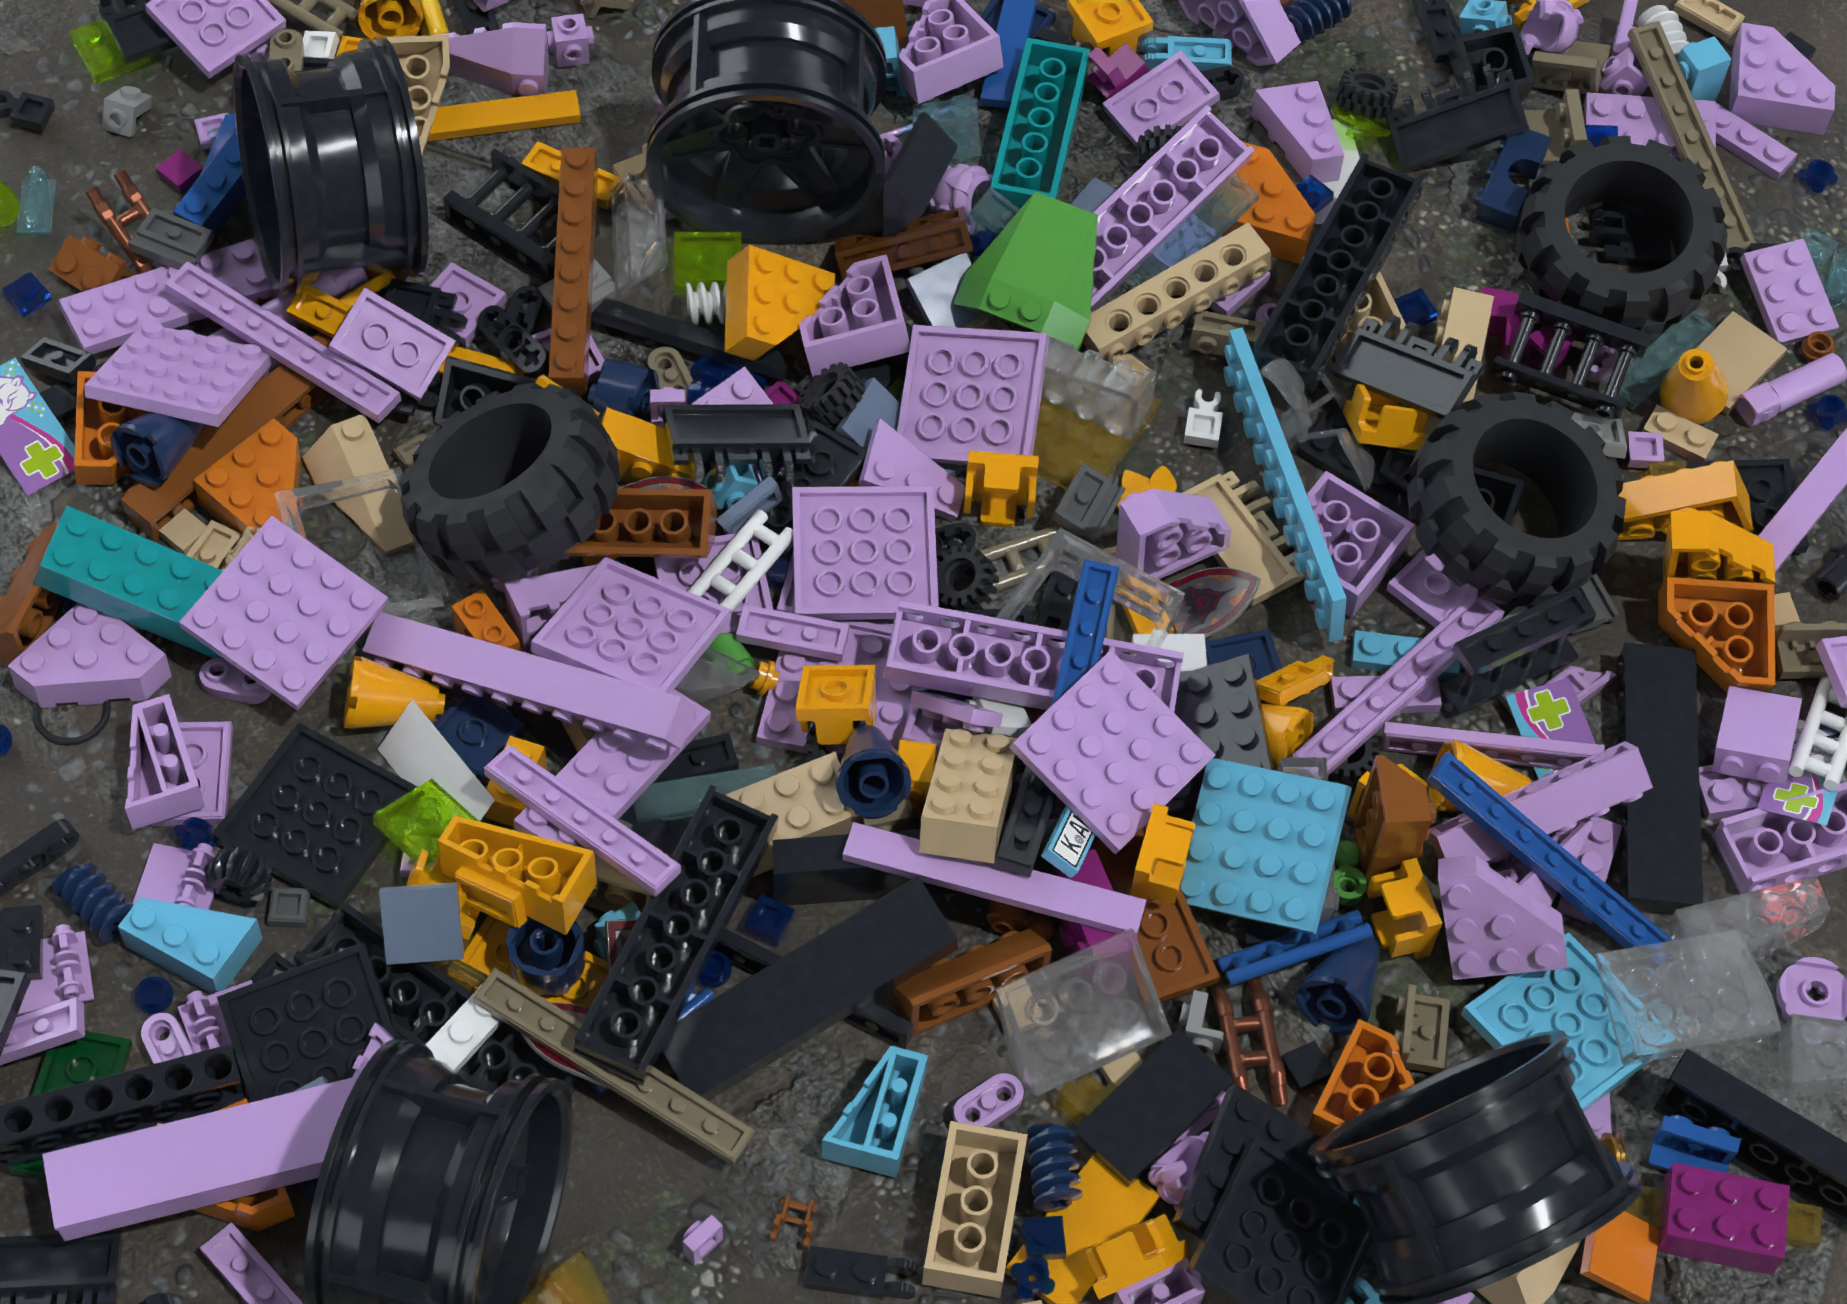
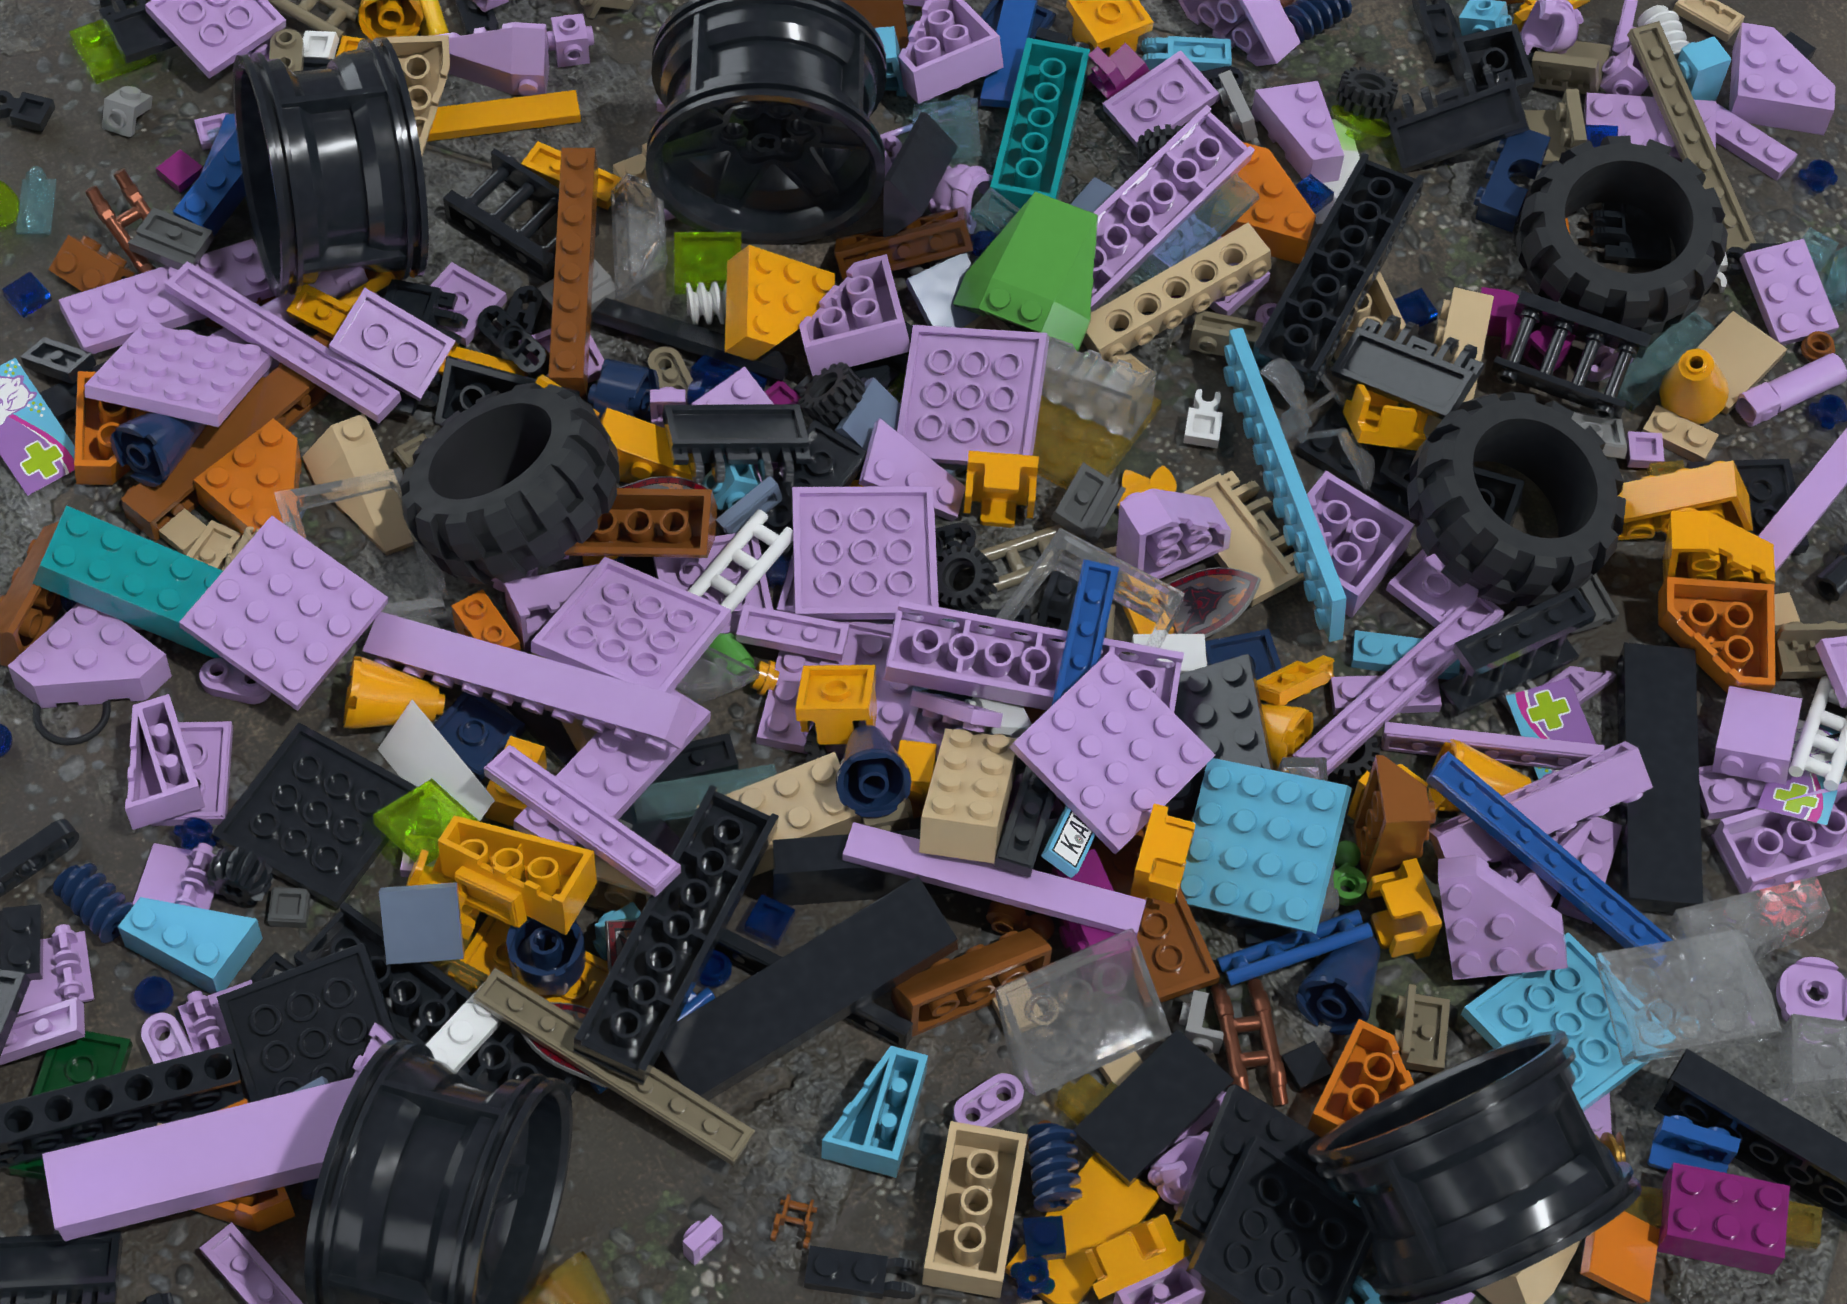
(1240, 114): none -> light grey plate

